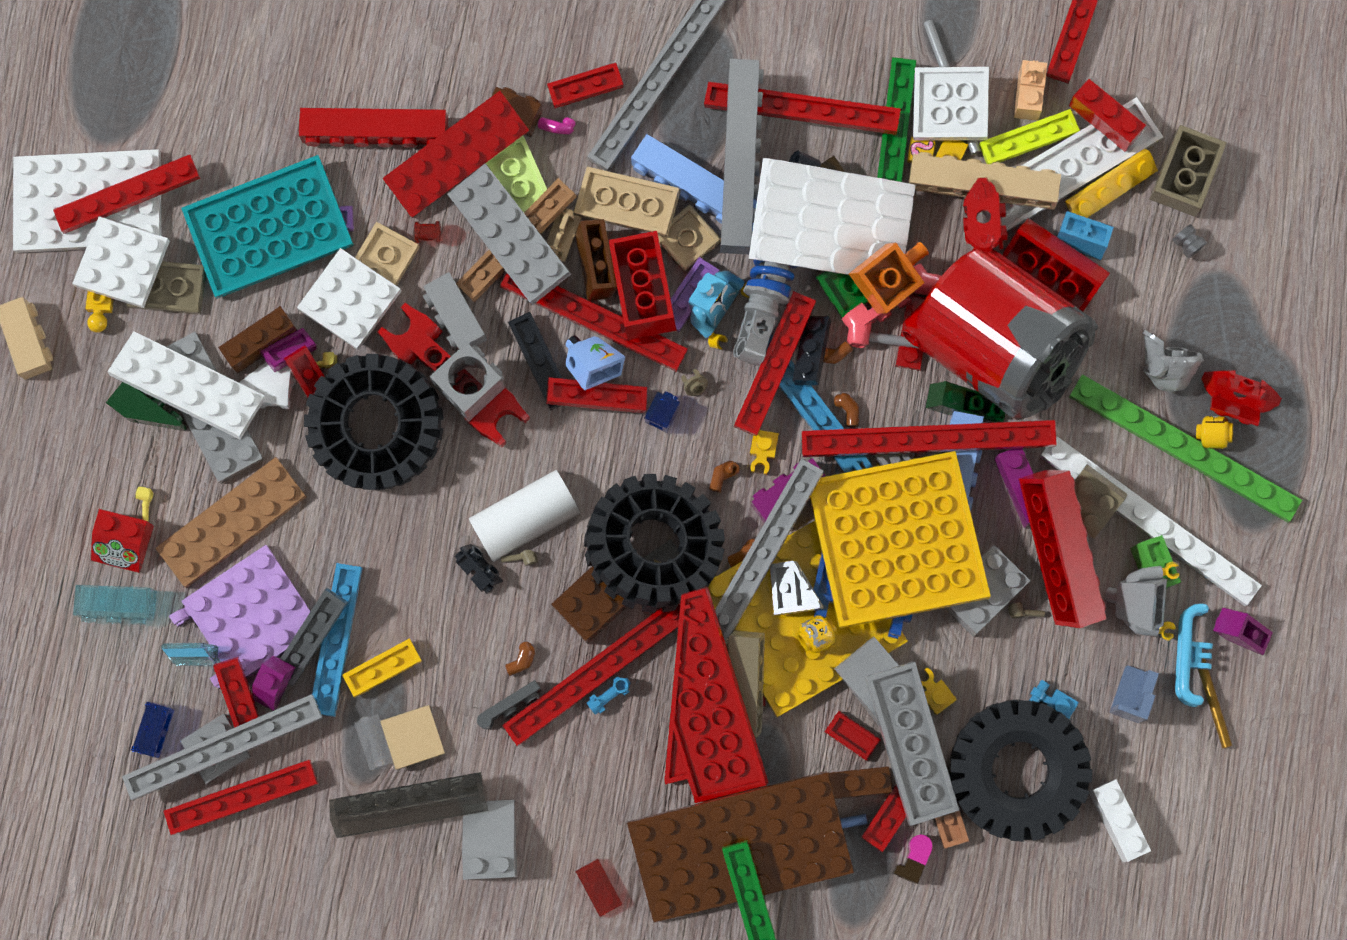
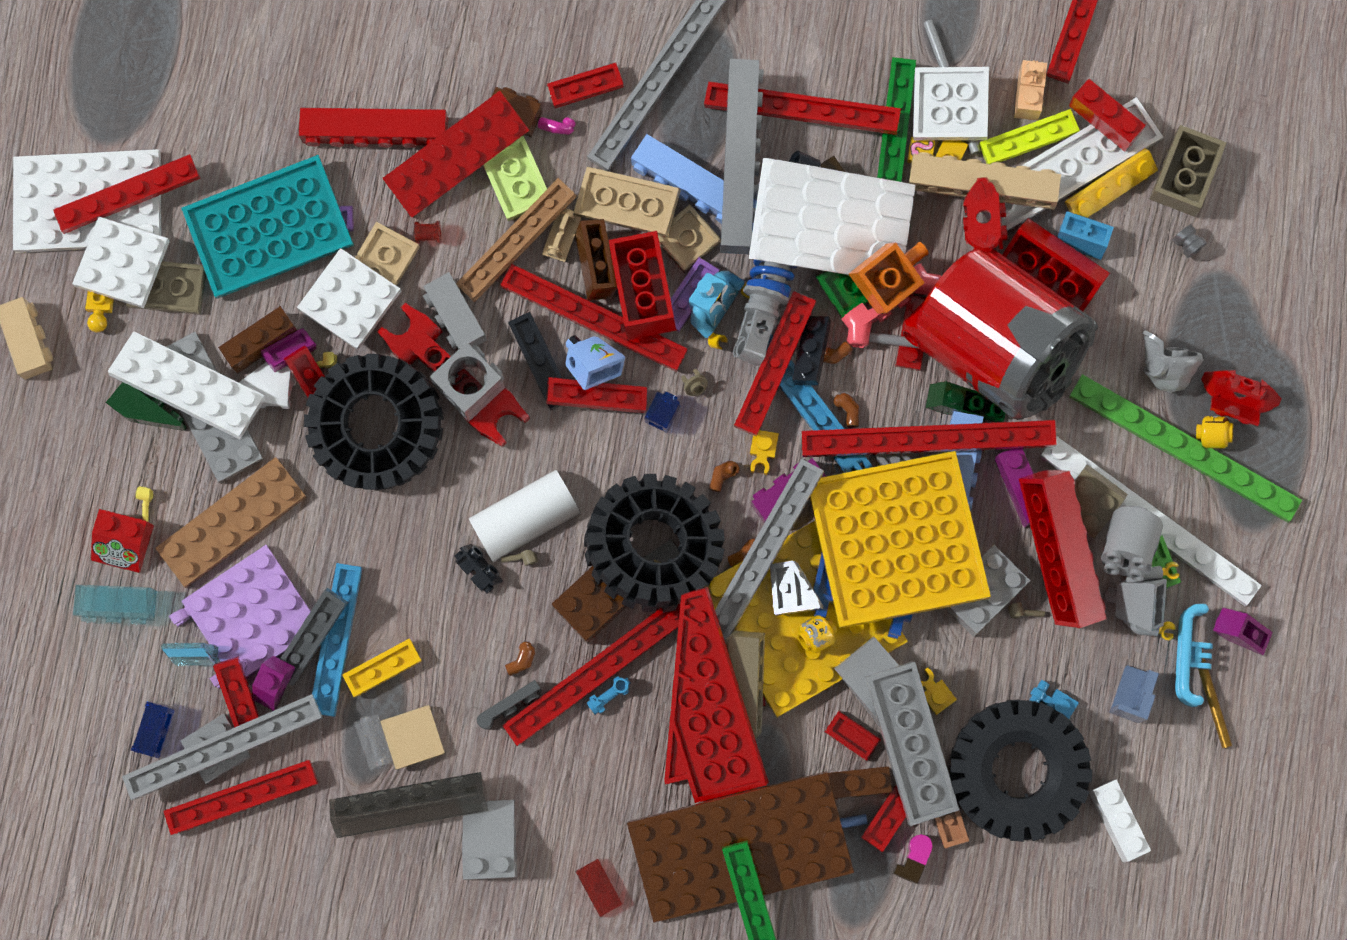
(509, 234): light grey plate -> none
(1131, 542): none -> light grey cylinder

